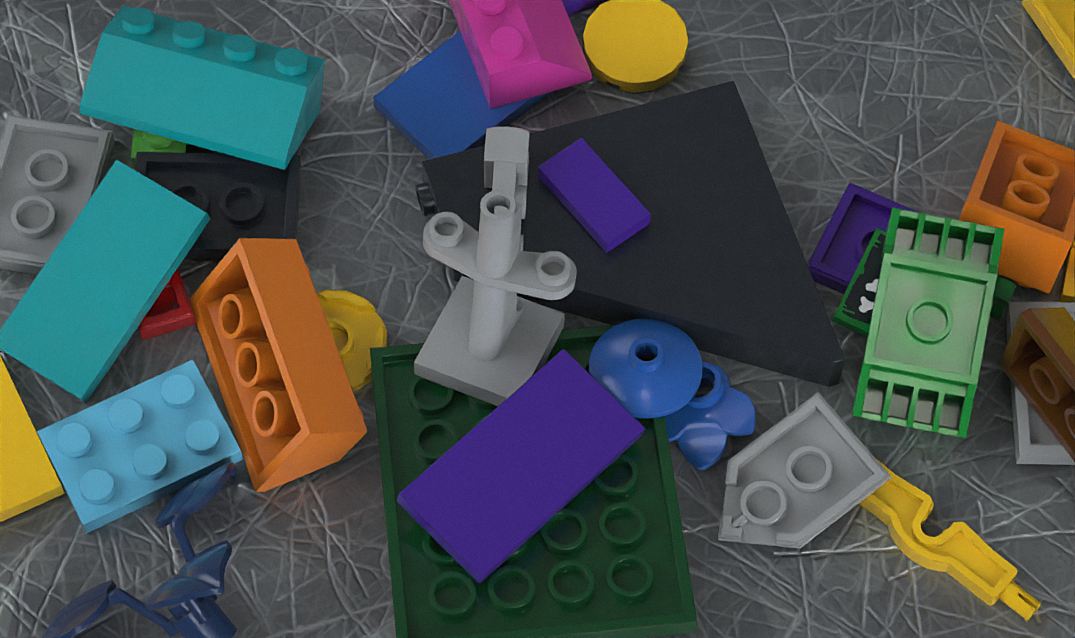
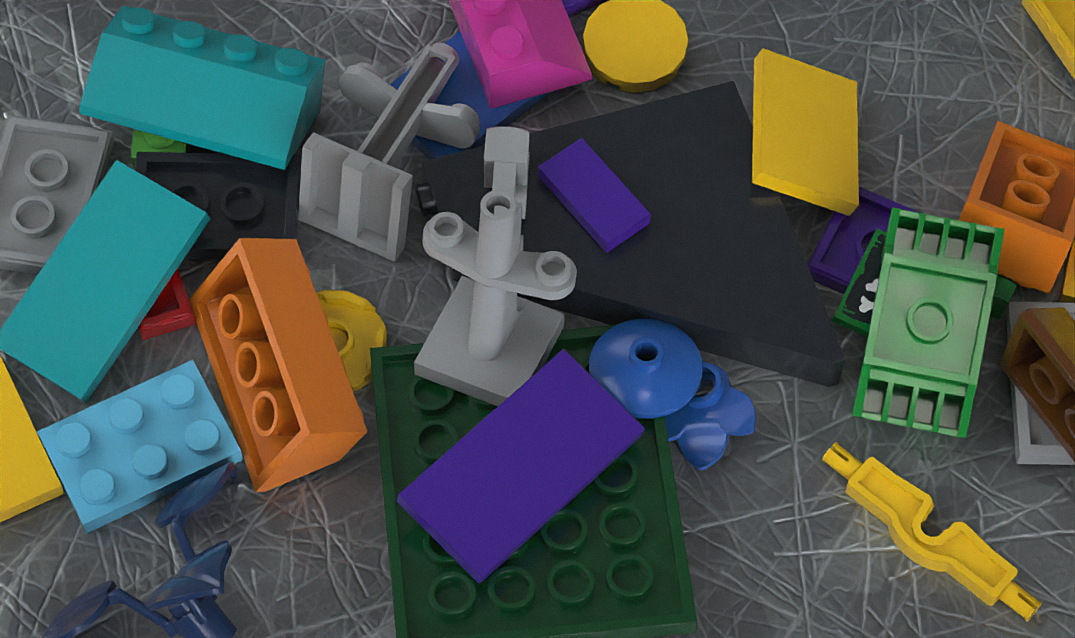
(362, 191): none -> light grey piece
(797, 479): light grey tile -> none
(805, 132): none -> yellow tile

